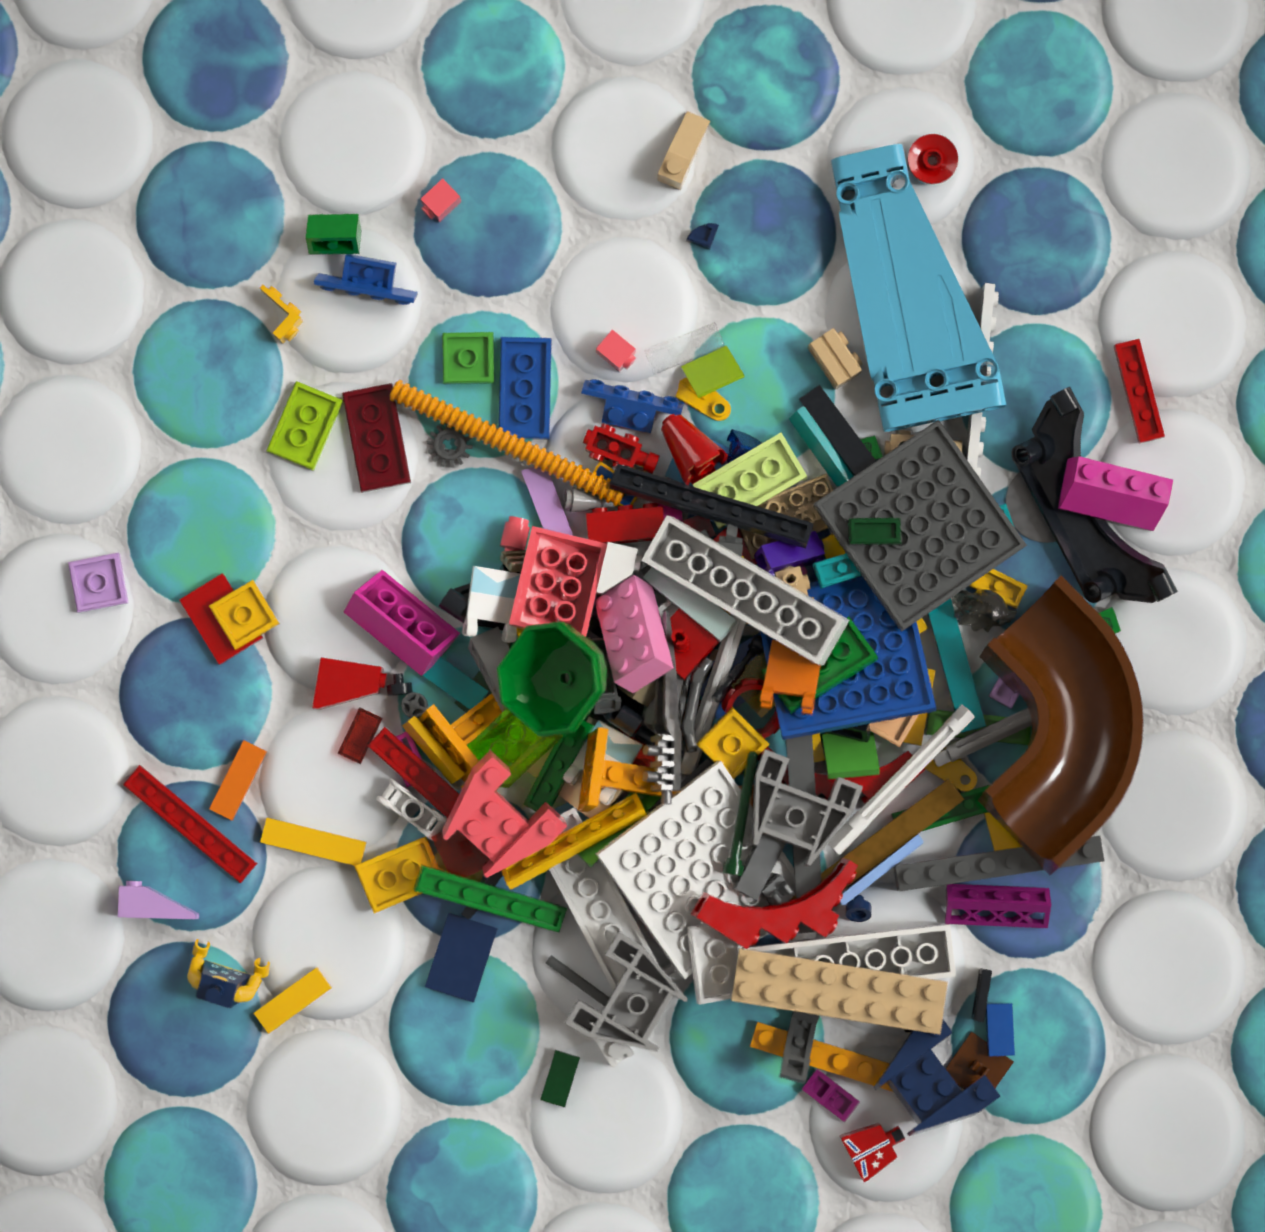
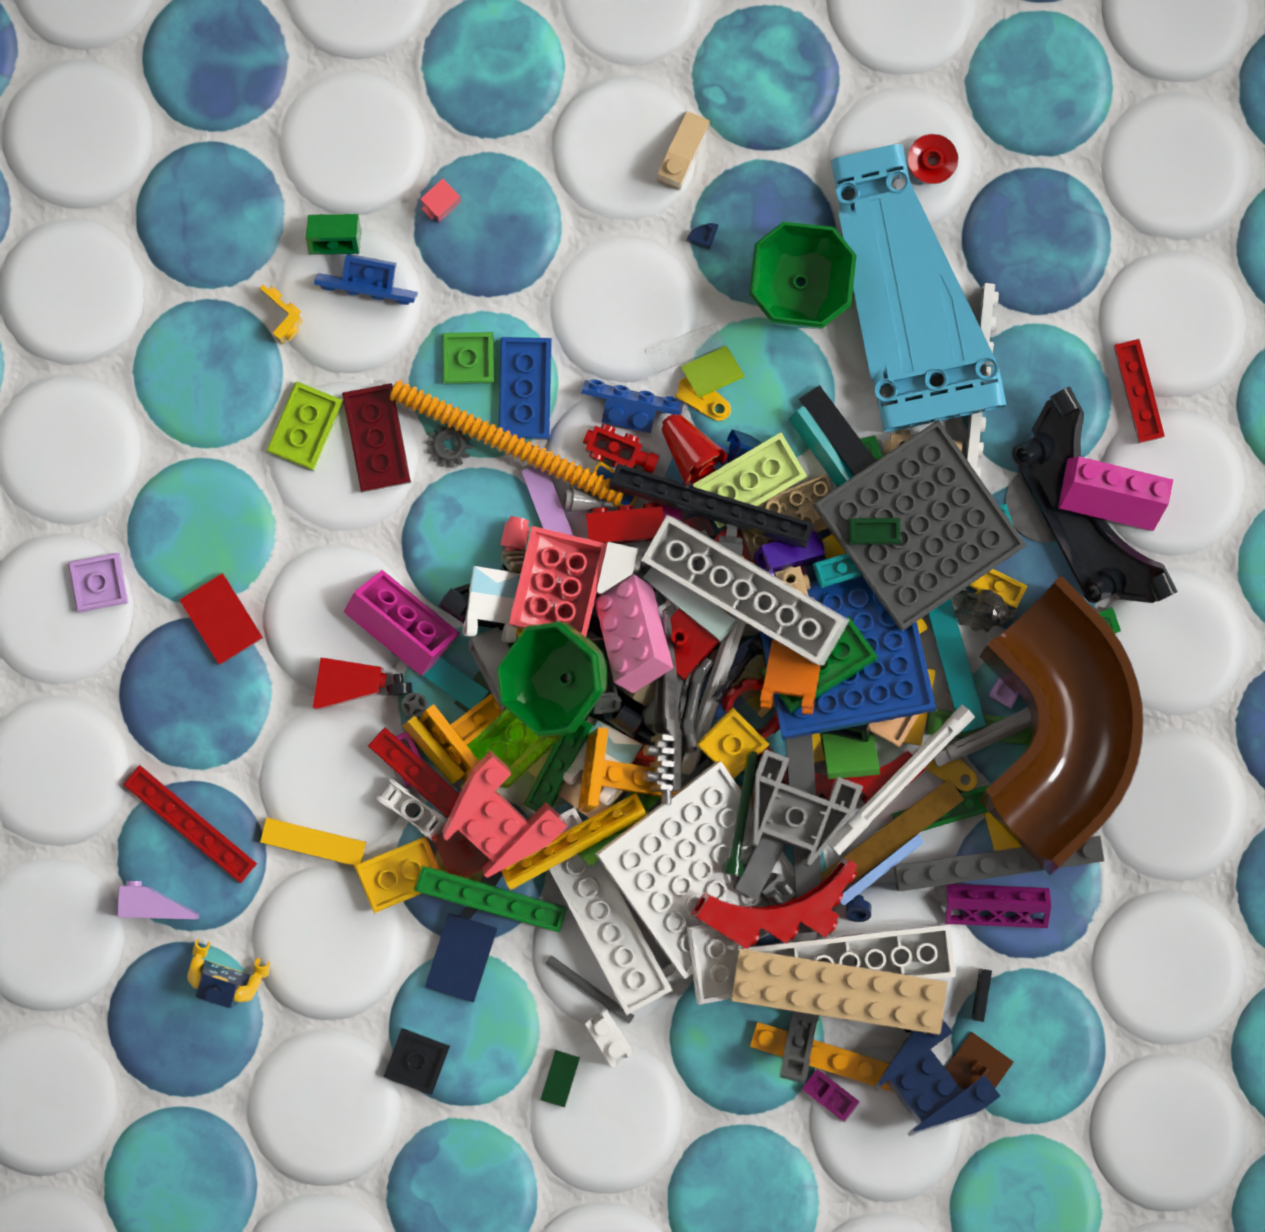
(238, 780): orange tile -> none
(244, 614): yellow tile -> none
(292, 1000): yellow tile -> none
(359, 735): clear red tile -> none
(417, 1061): none -> black tile
(616, 351): coral brick -> none
(634, 1003): light grey wedge -> none
(807, 253): none -> green rock
(835, 358): tan brick -> none
(871, 1148): red torso -> none
(1000, 1030): blue tile -> none

